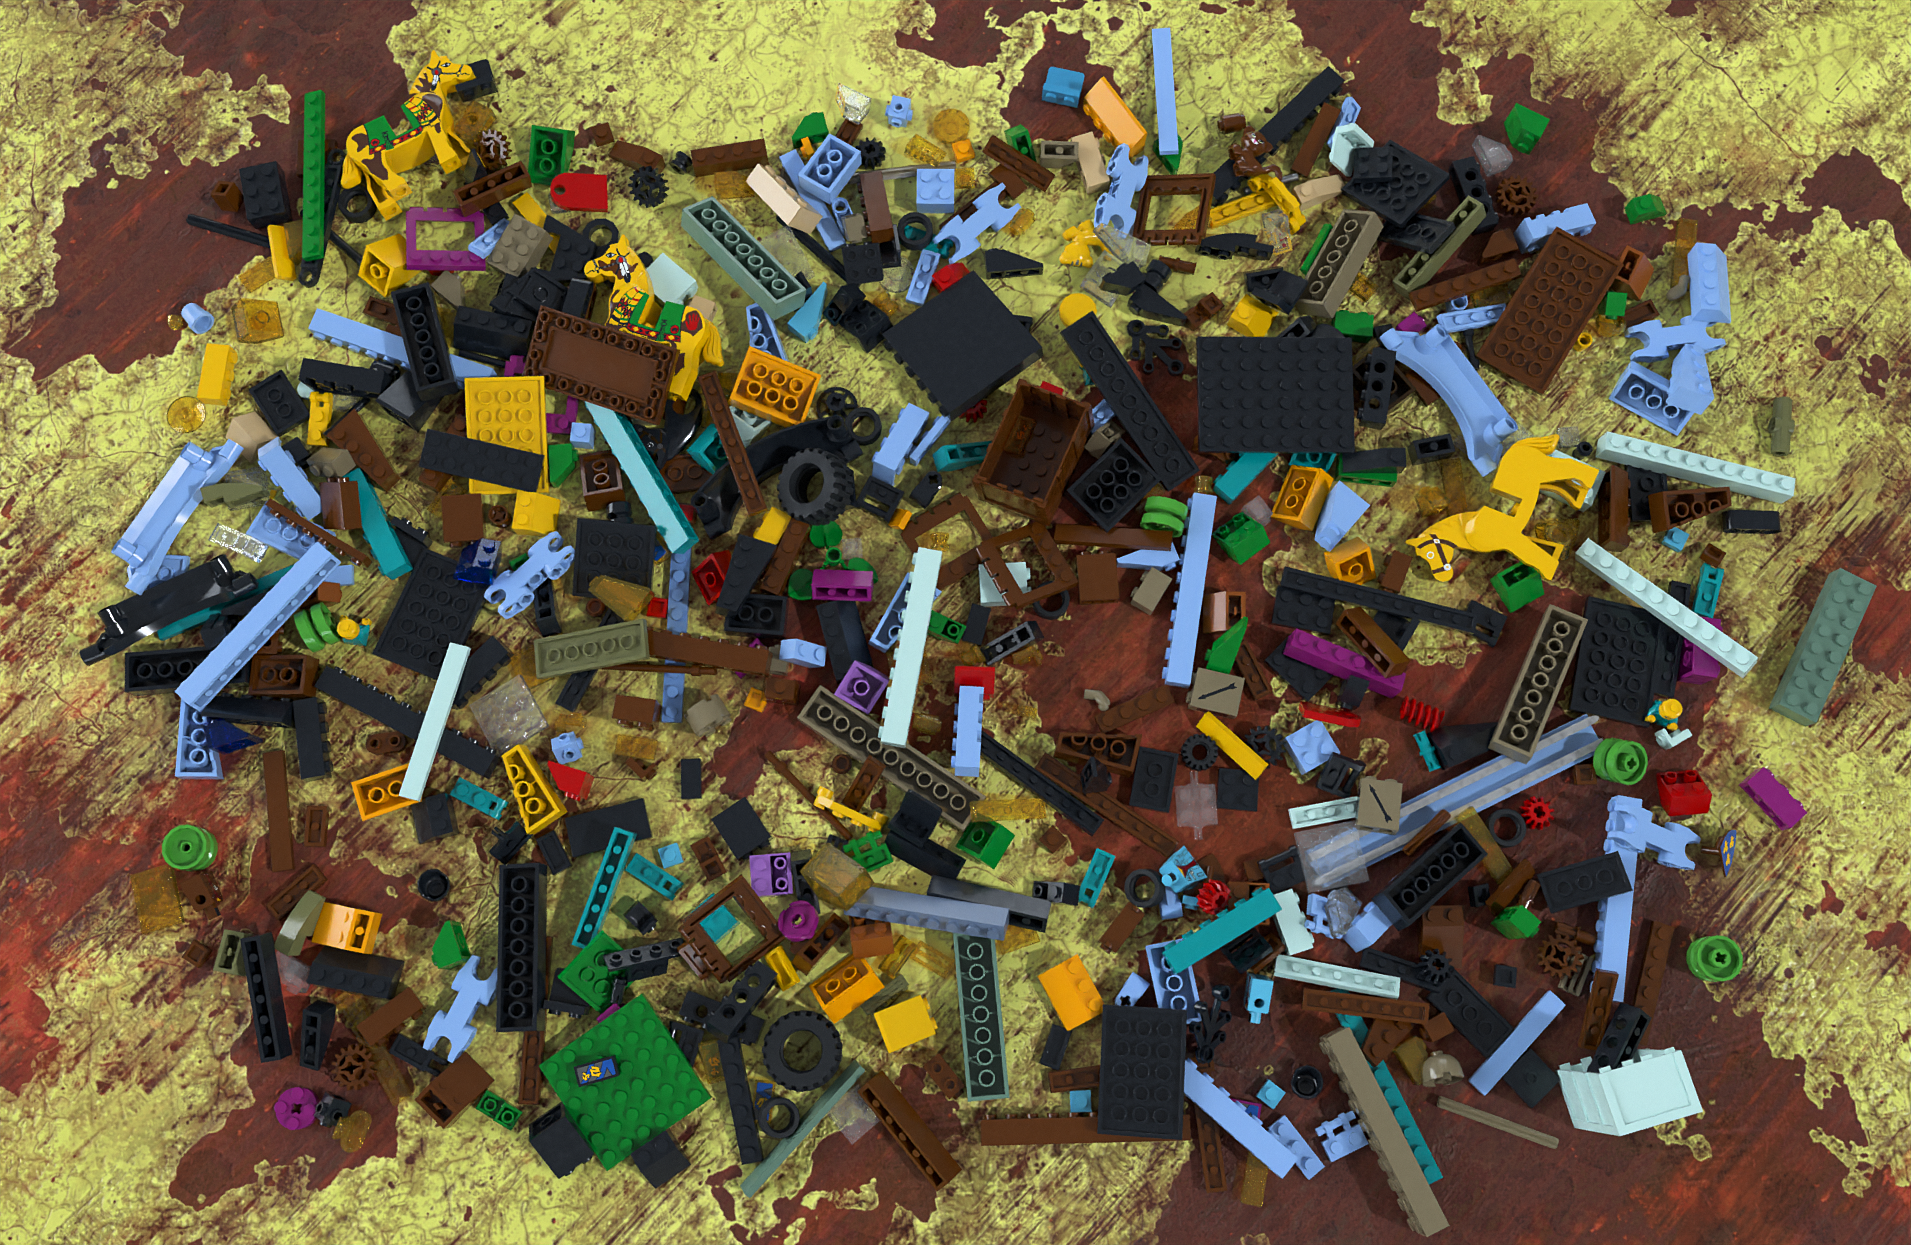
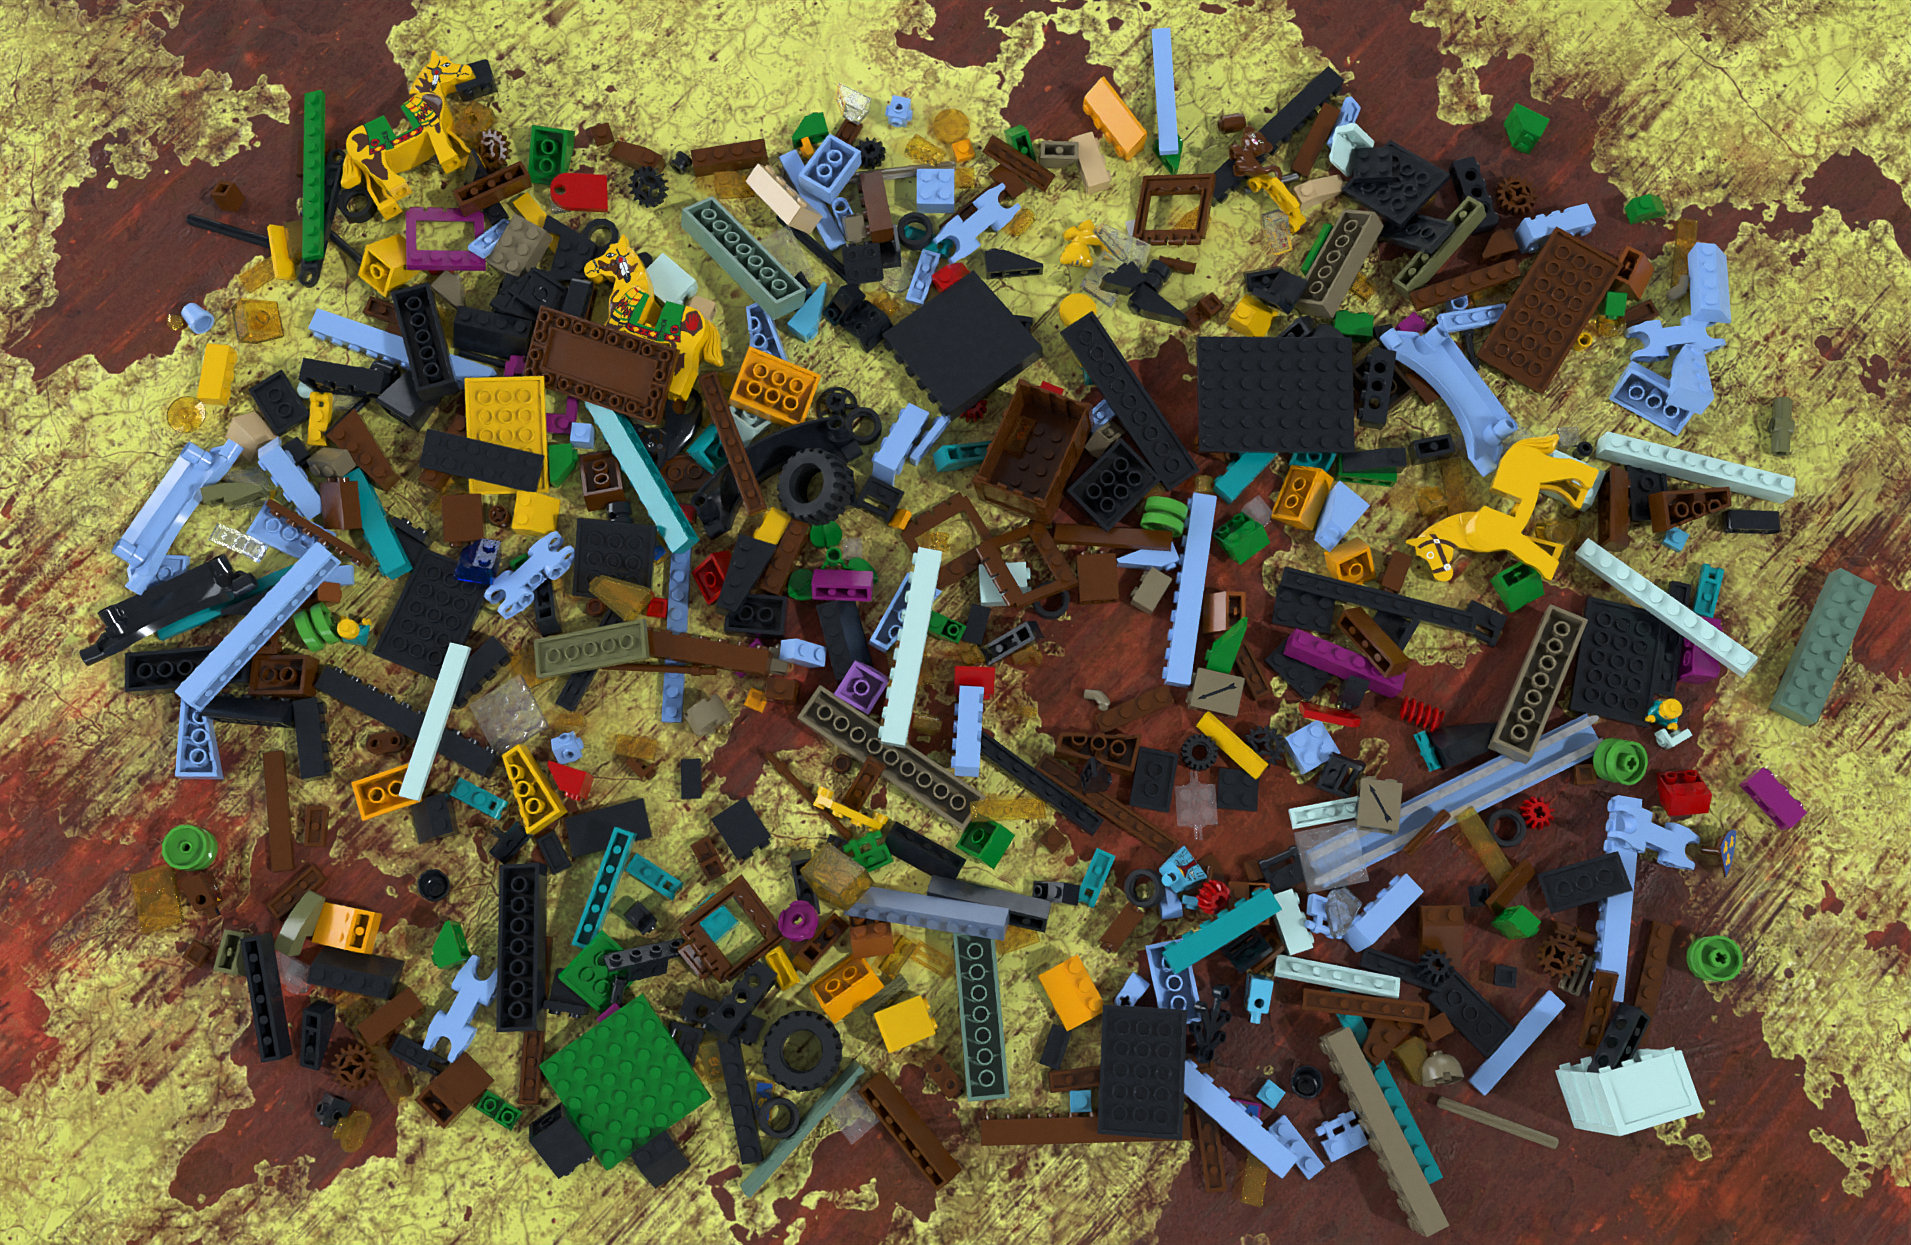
(217, 628): black brick -> none
(227, 737): clear blue slope -> none
(265, 195): black brick -> none
(285, 1107): magenta plate -> none
(597, 1071): tile -> none
(636, 712): reddish brown brick -> none
(670, 855): medium azure plate -> none
(771, 874): medium lavender slope -> none
(915, 818): black bracket -> none
(924, 491): black piece -> none
(1063, 87): dark azure bracket -> none
(1125, 180): light blue piece -> none
(1153, 345): black plant -> none
(1227, 244): black slope -> none
(1241, 208): yellow tile -> none
(1429, 876): black brick -> none
(1492, 155): clear slope -> none
(1528, 894): reddish brown axle -> none
(1530, 1078): black plate -> none
(1712, 555): reddish brown plate -> none

